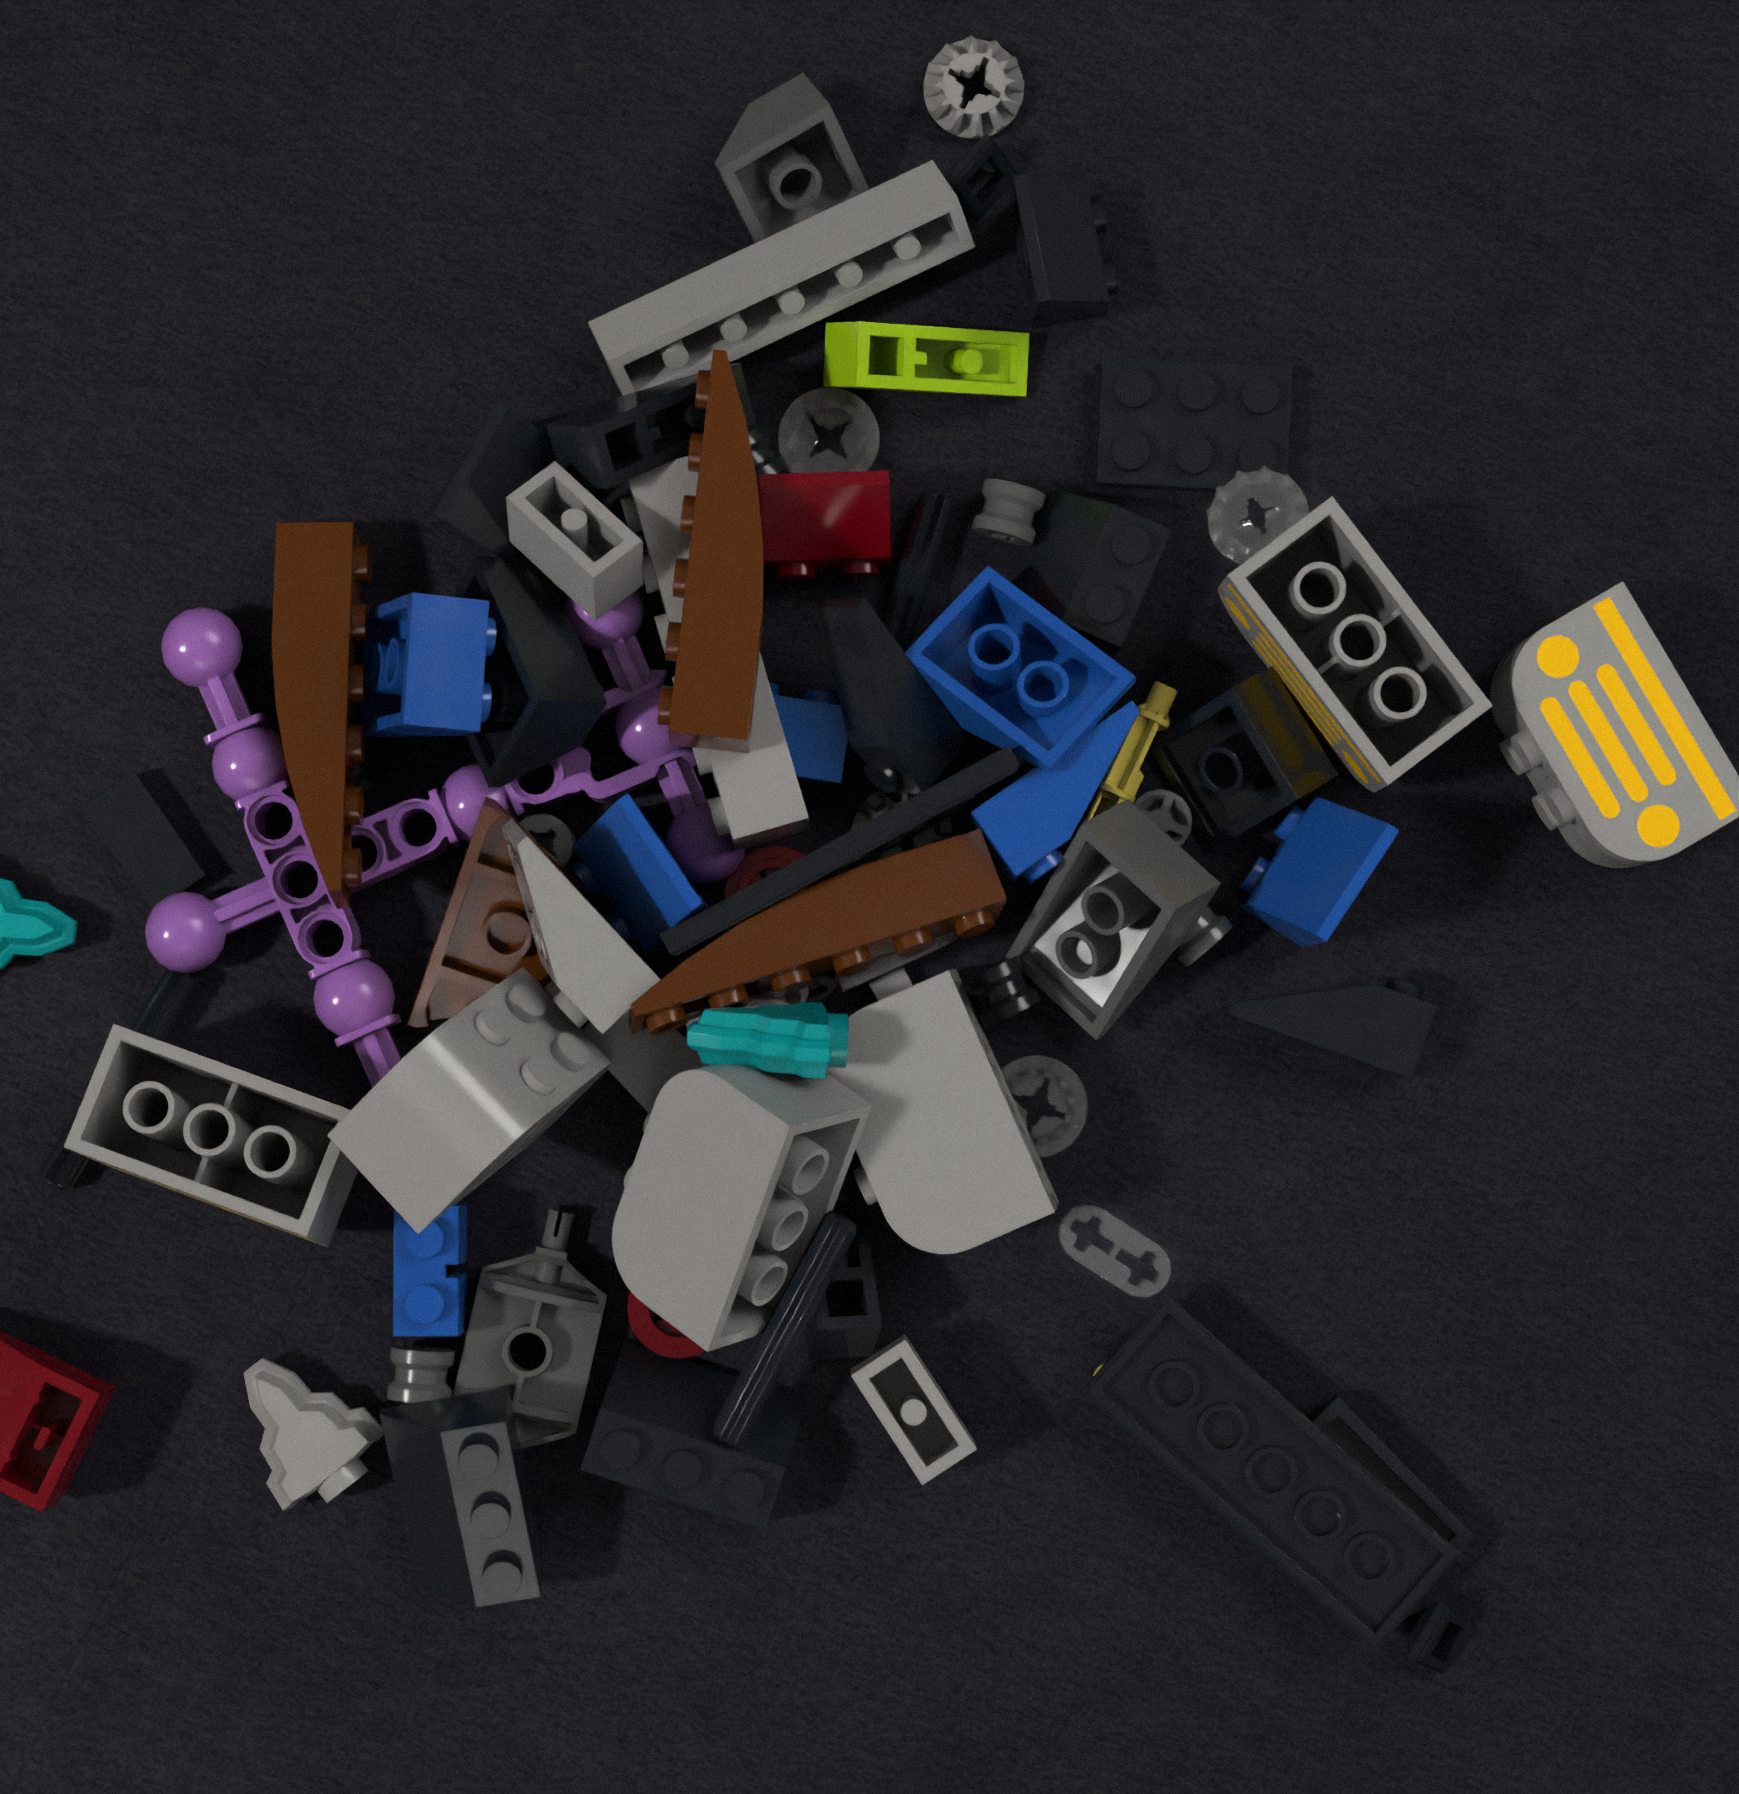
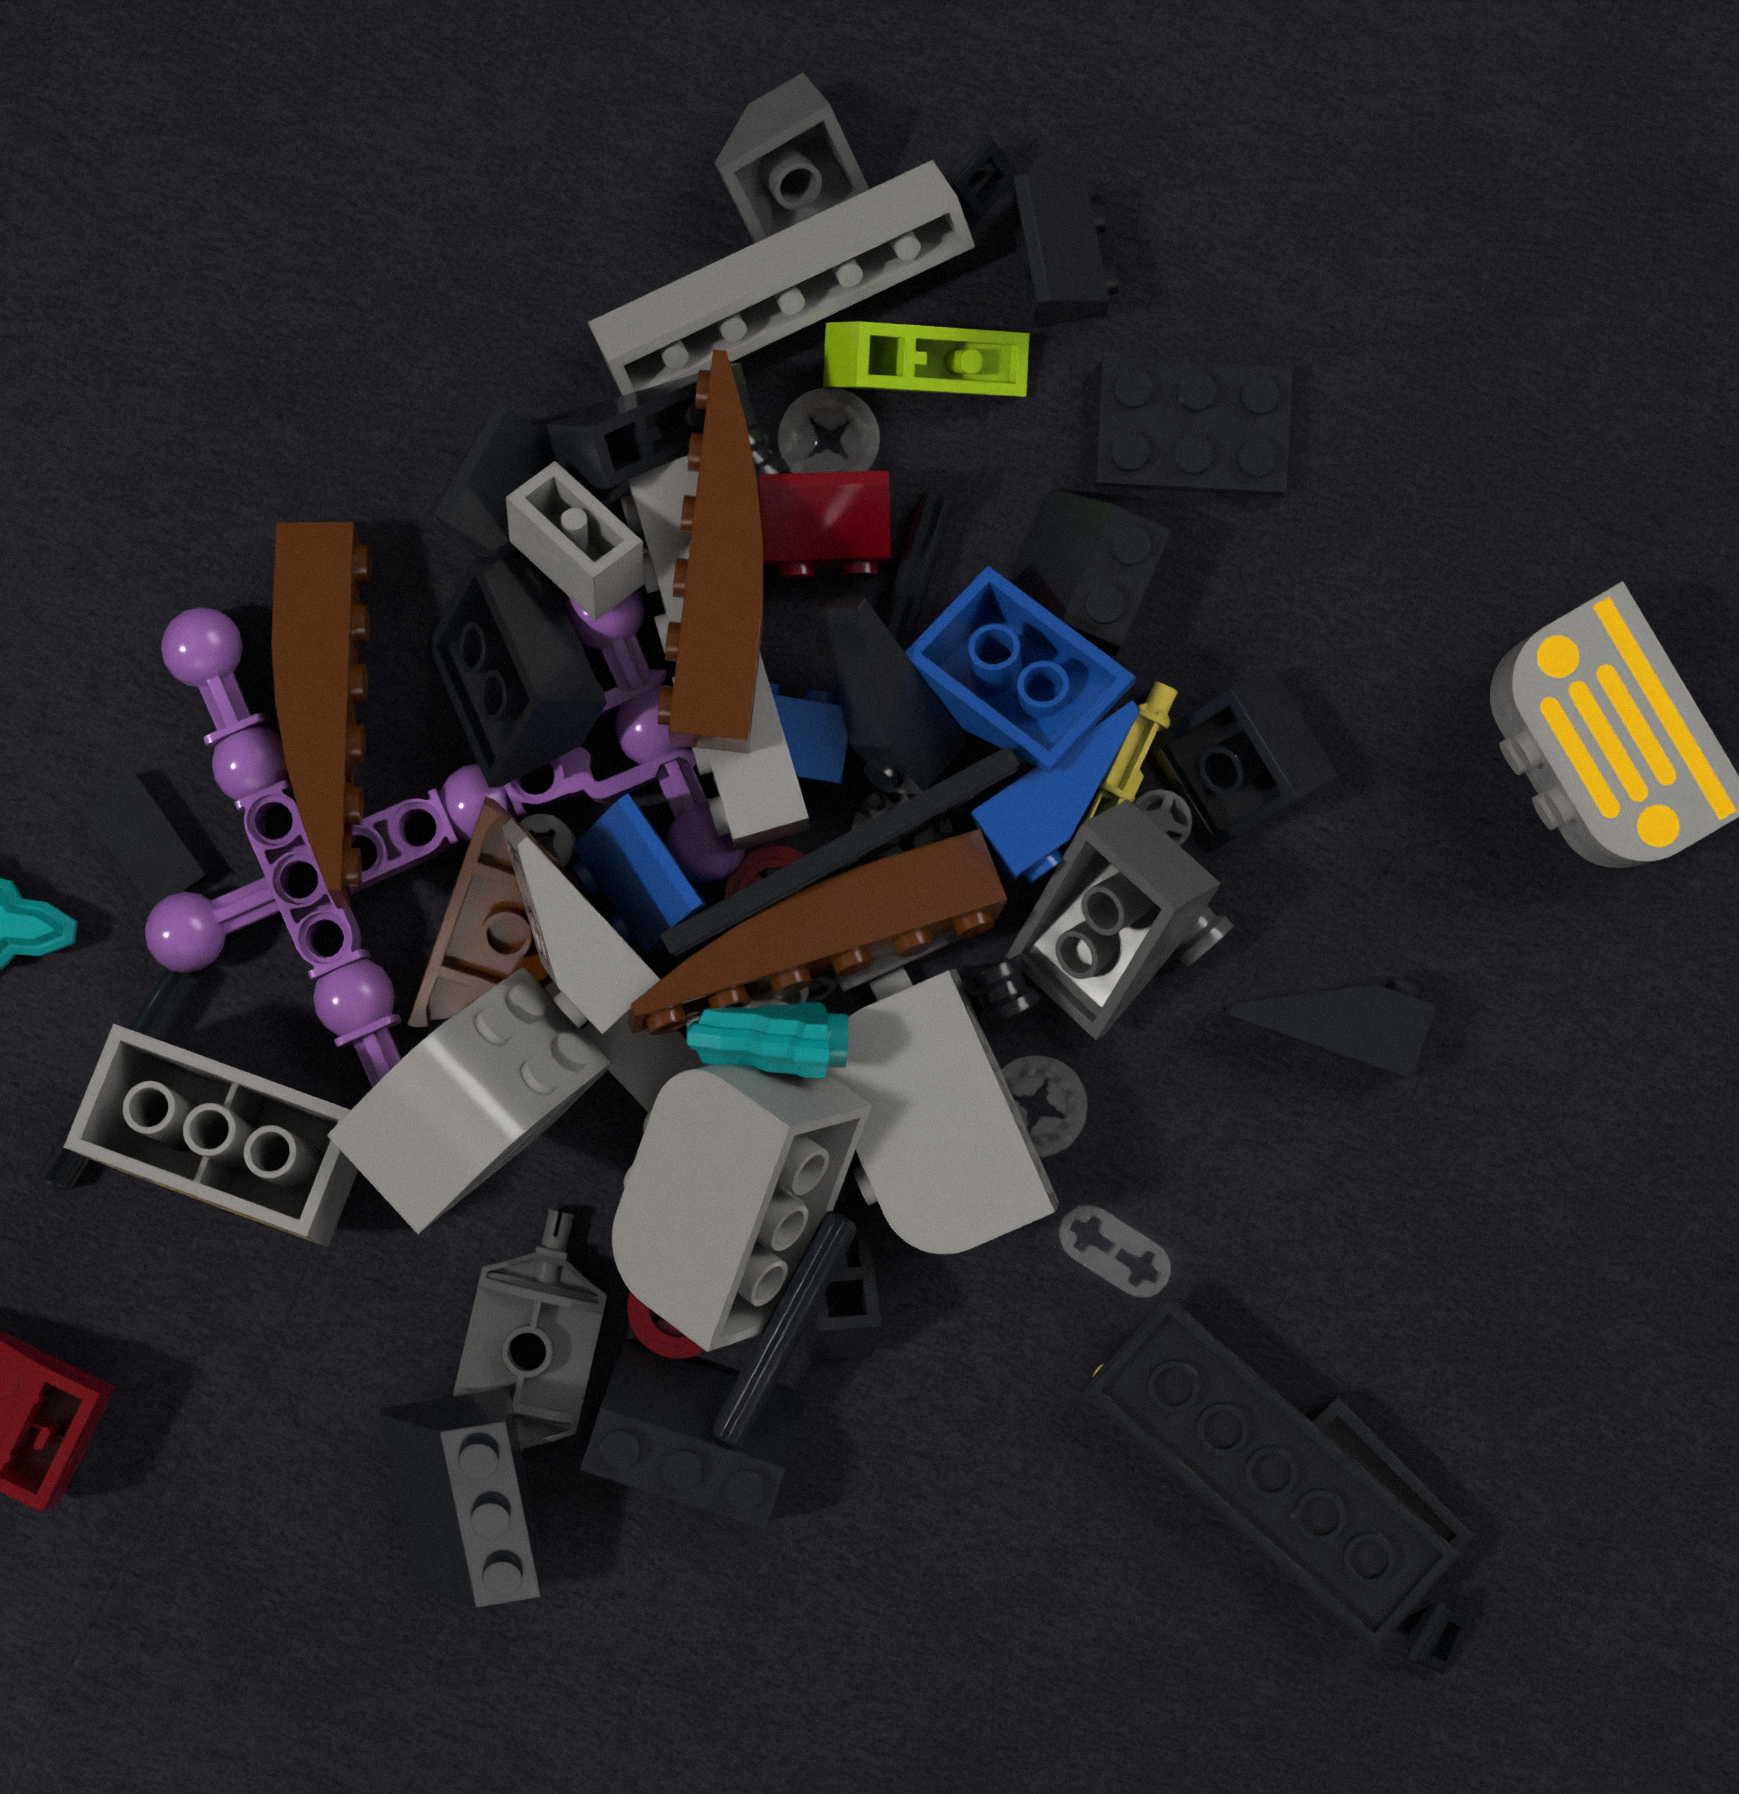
(307, 1435): light grey rock -> none
(420, 1373): dark grey wheel -> none
(423, 1295): blue piece -> none
(427, 666): blue slope -> none
(913, 1409): light grey brick -> none
(985, 113): light grey gear -> none
(1008, 512): dark grey wheel -> none
(1269, 488): clear gear -> none
(1315, 869): blue slope -> none
(1351, 647): light grey brick -> none

